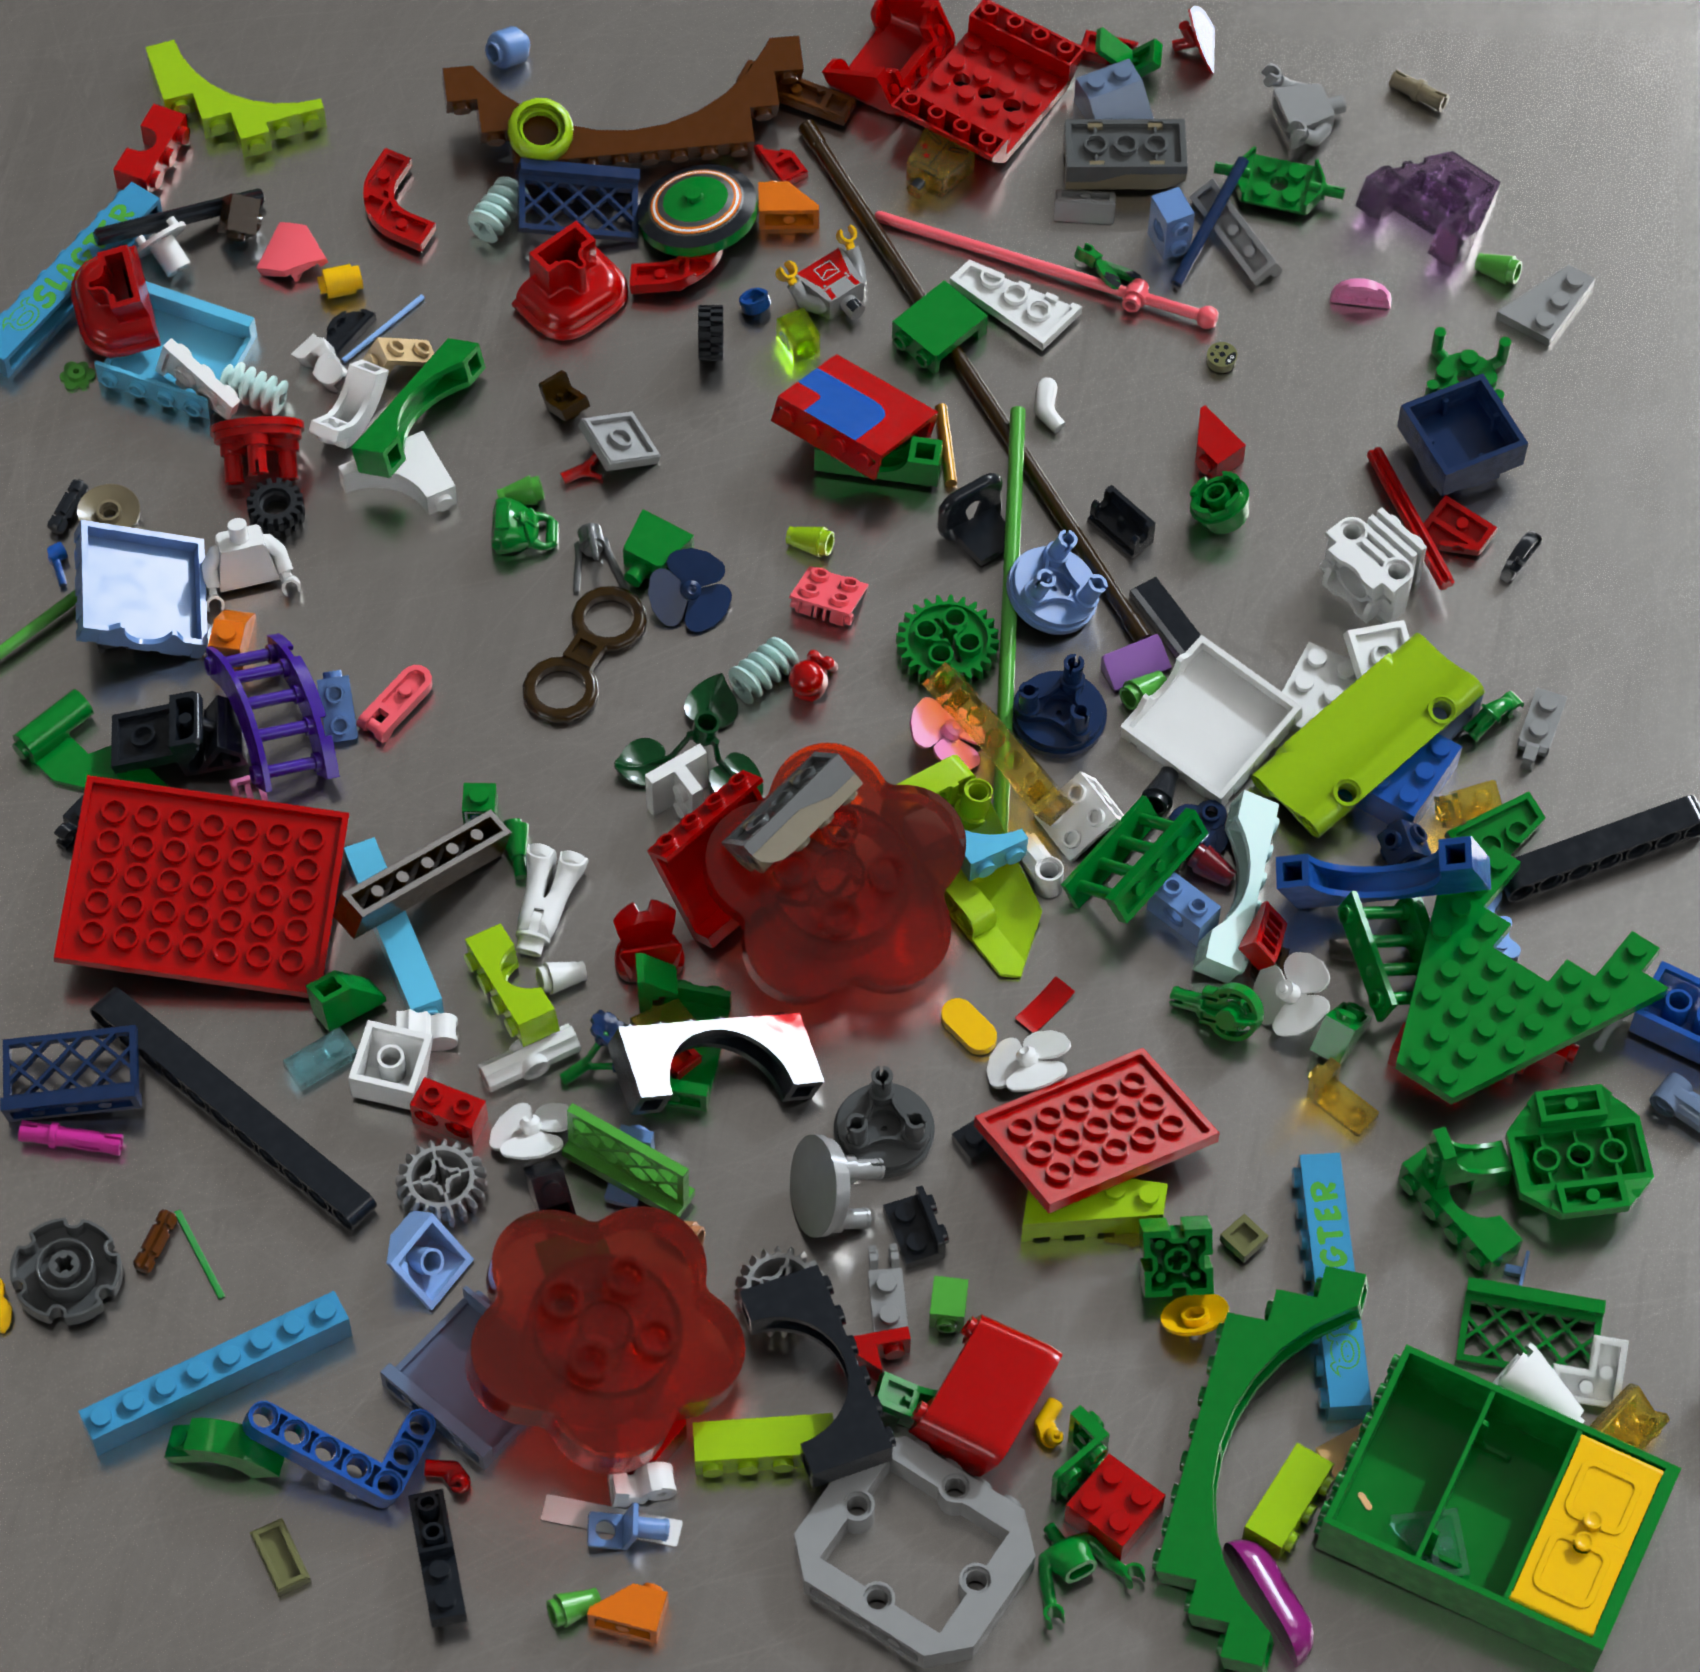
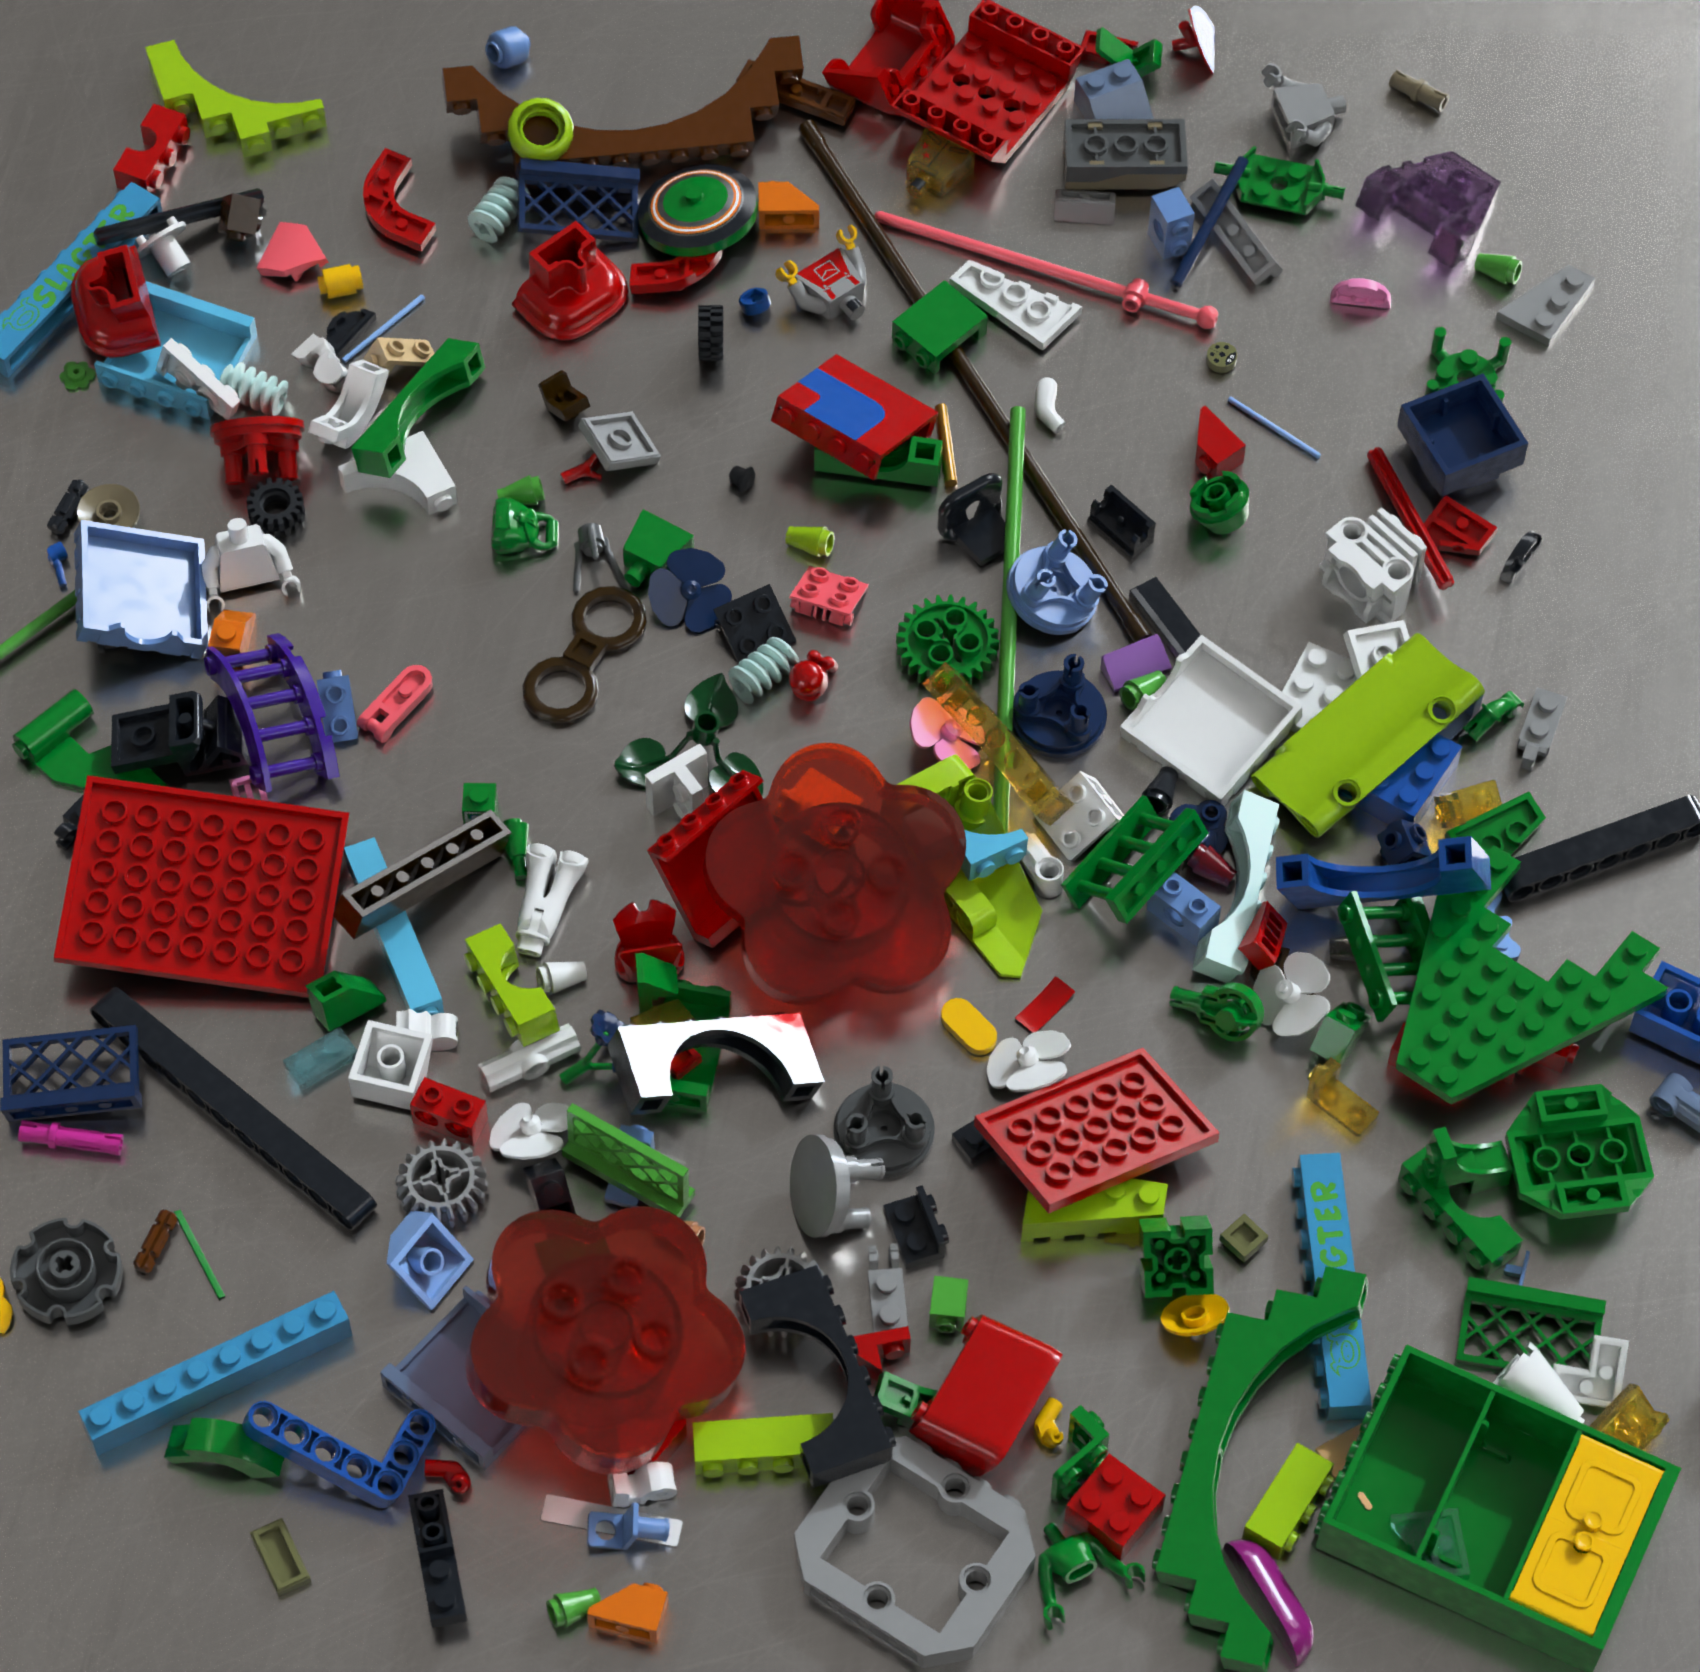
(742, 477): none -> black piece
(752, 621): none -> black hinge
(782, 164): red tile -> none
(793, 812): dark grey piece -> none
(798, 335): clear neon green brick -> none
(1107, 270): green piece -> none
(1275, 428): none -> light blue axle

